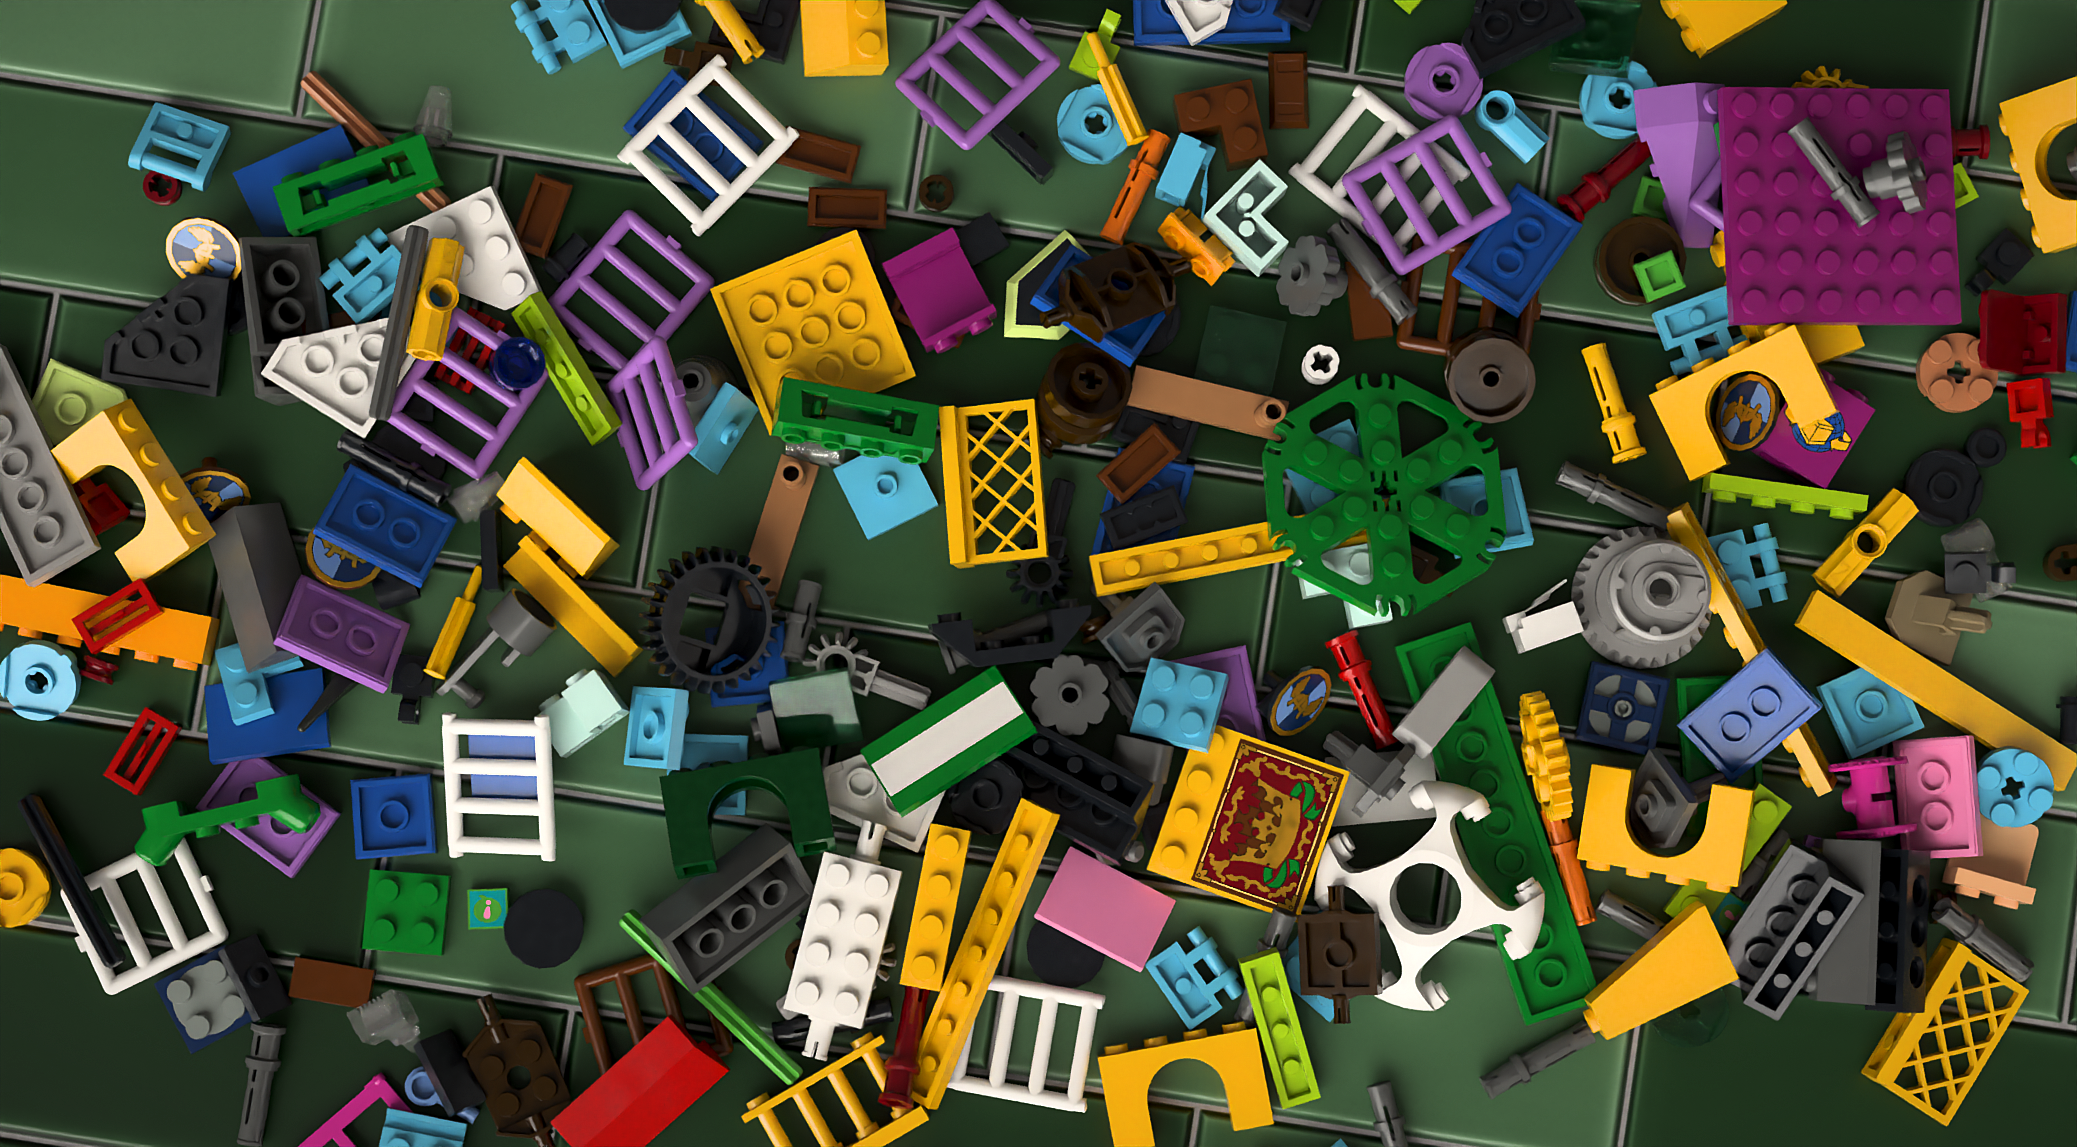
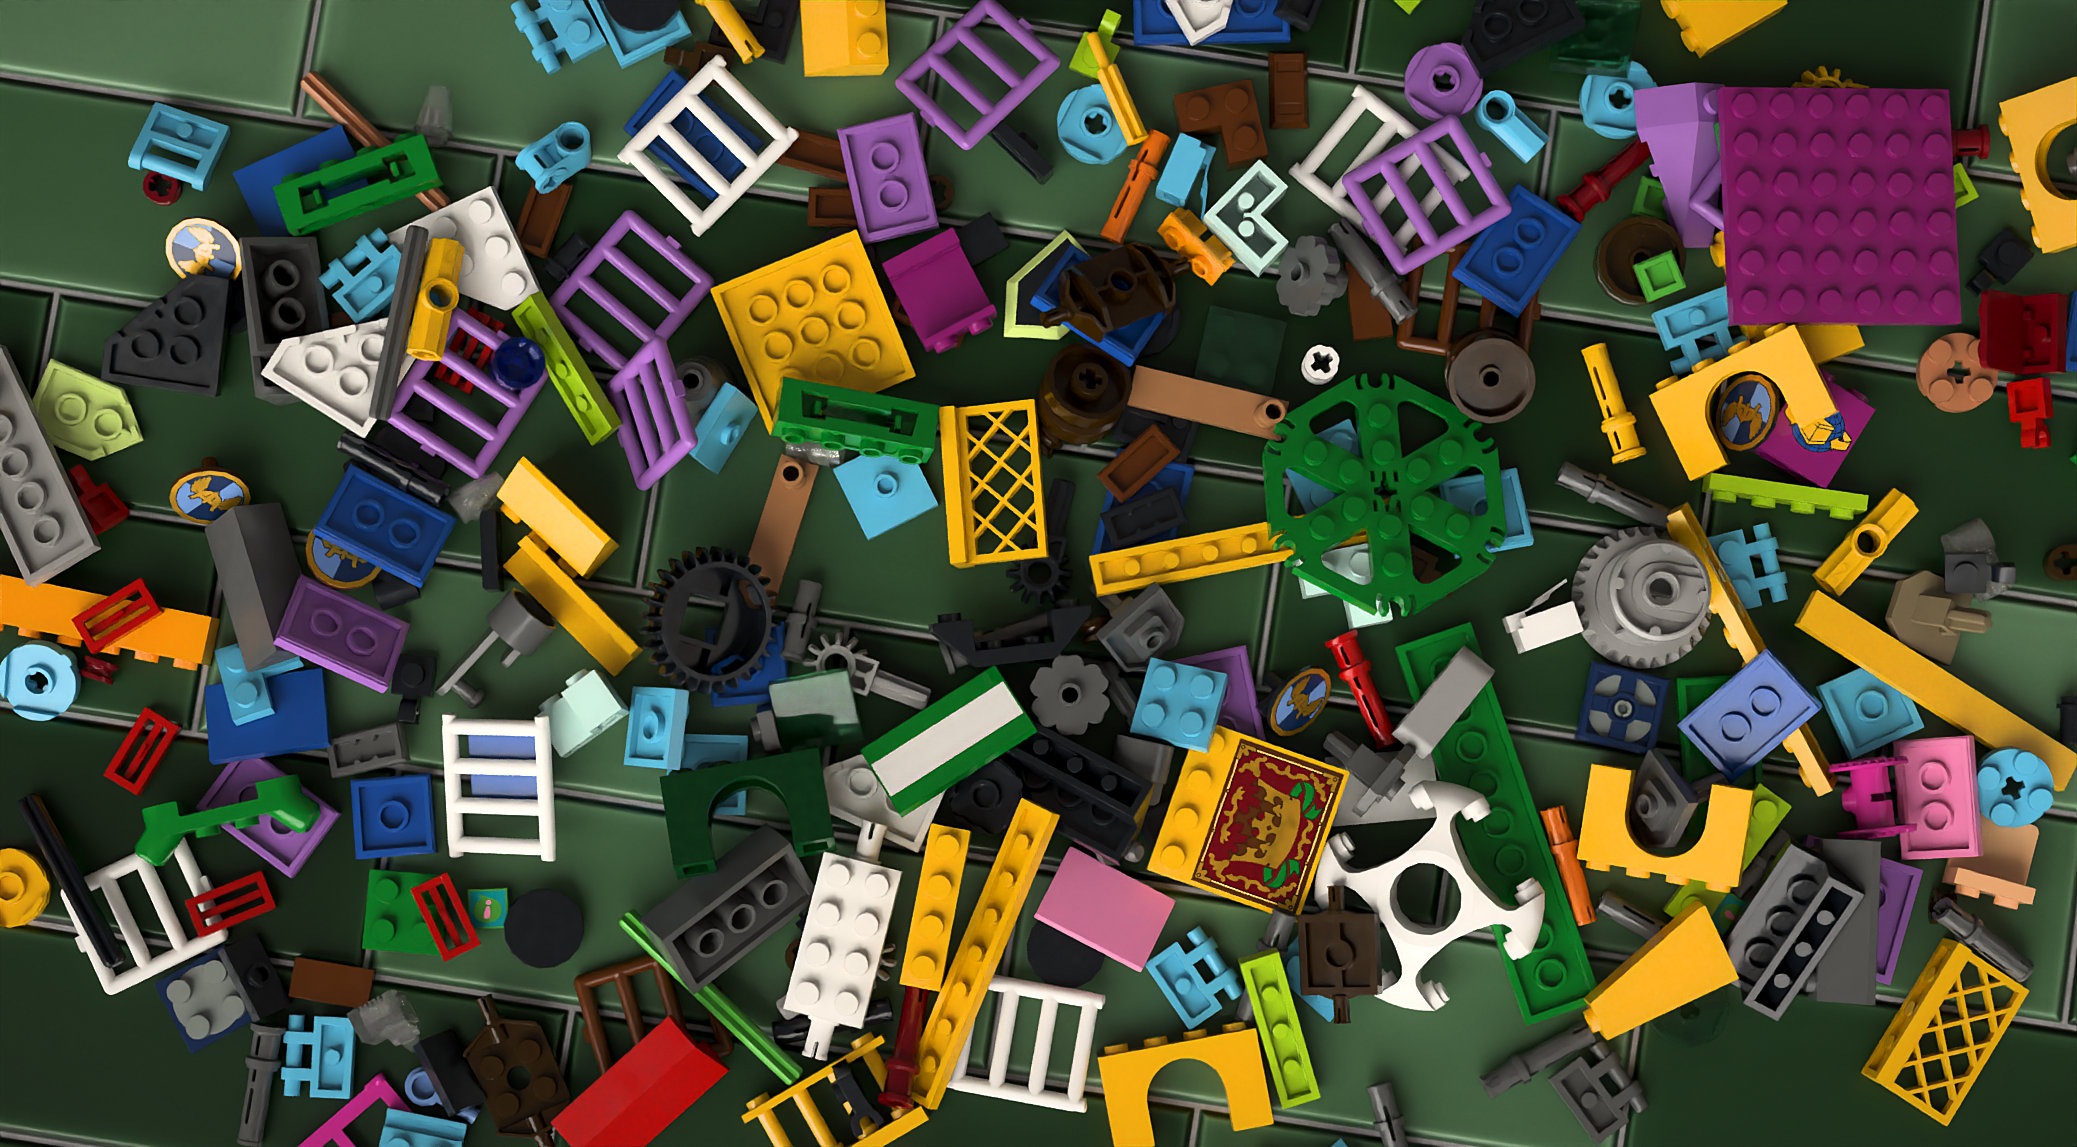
(173, 517): yellow arch -> none
(263, 891): none -> red tile
(332, 1057): none -> medium azure plate
(334, 691): pearl dark grey piece -> none
(368, 750): none -> dark grey plate
(430, 885): none -> red tile
(454, 628): yellow axle -> none
(550, 160): none -> medium azure piece
(848, 1089): none -> black plate
(888, 178): none -> medium lavender tile
(1545, 756): yellow gear -> none
(1588, 1098): none -> dark grey plate
(1833, 172): dark grey pin -> none
(1898, 174): dark grey plant -> none
(1902, 931): black brick -> none
(1943, 487): black tile -> none
(1985, 447): black tile -> none

